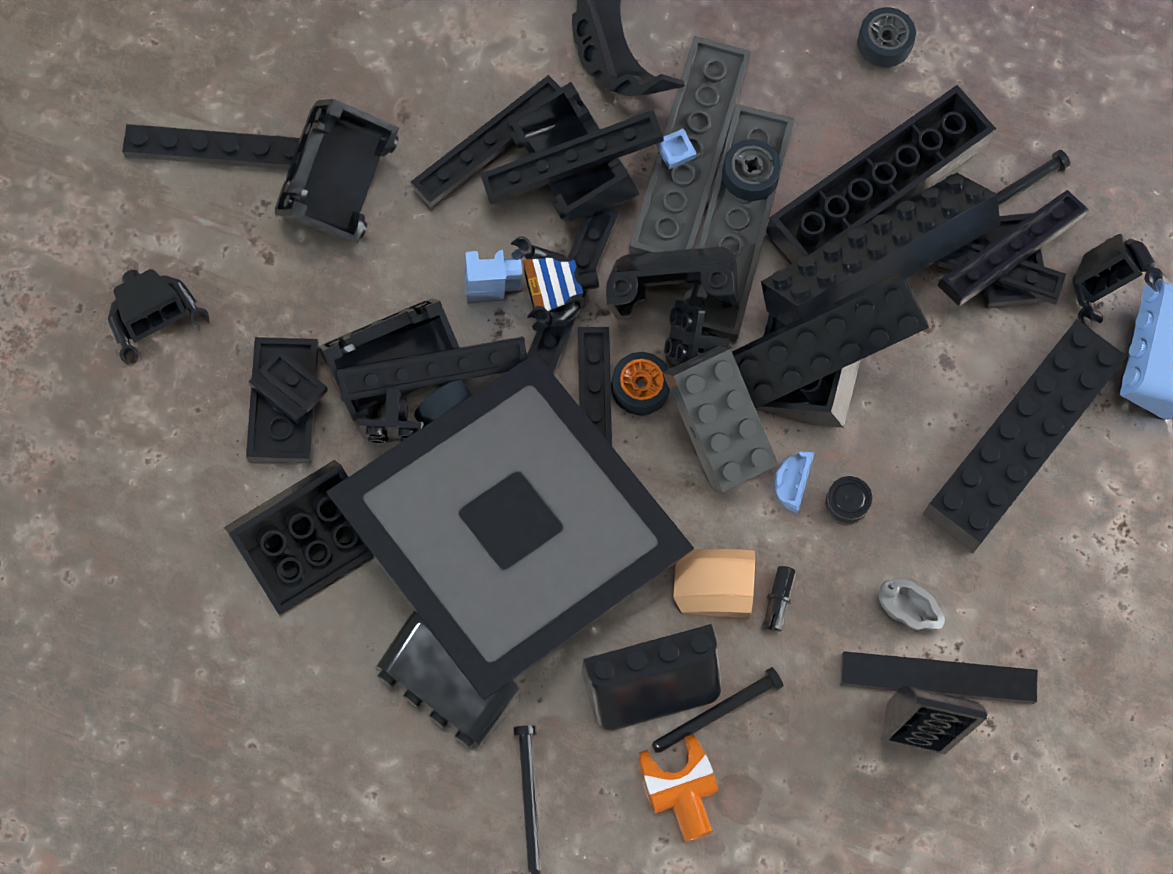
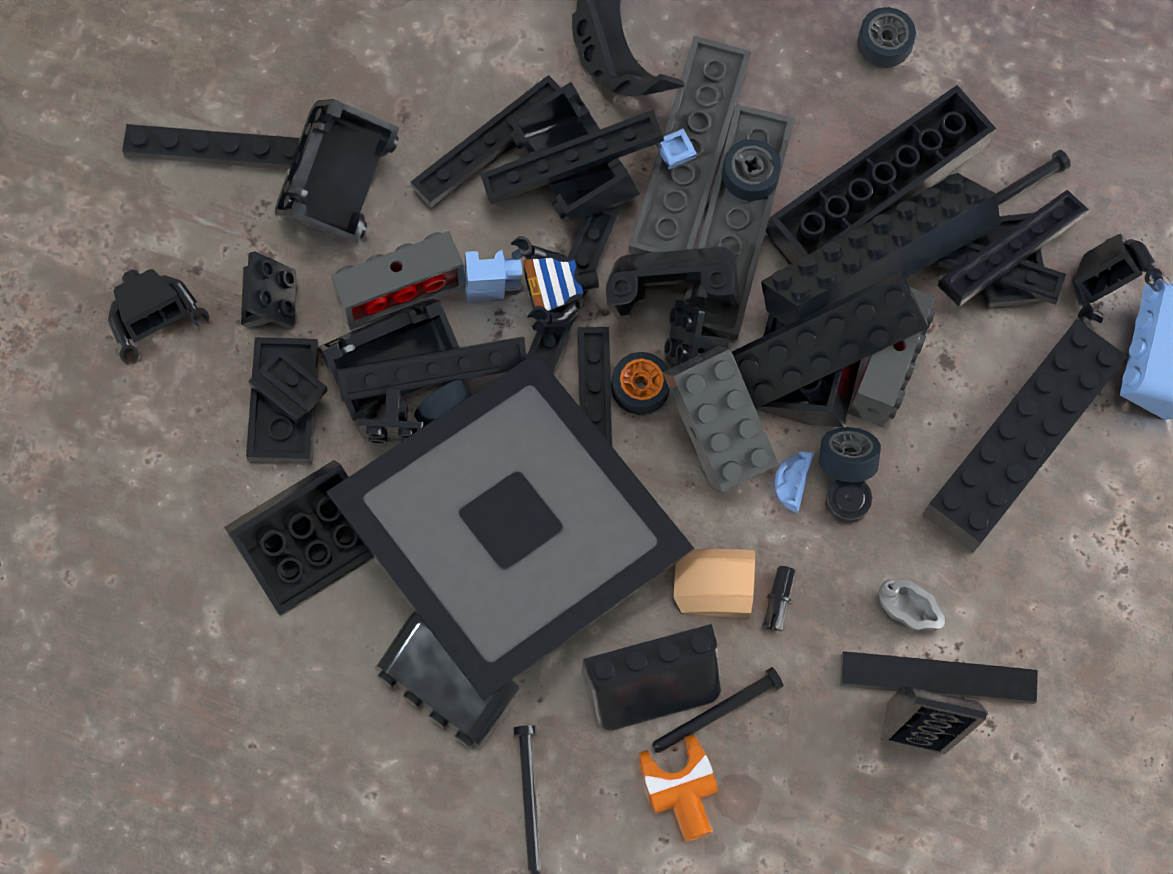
(267, 292): none -> black bracket
(398, 279): none -> dark grey brick
(849, 454): none -> black wheel
(889, 372): none -> dark grey brick

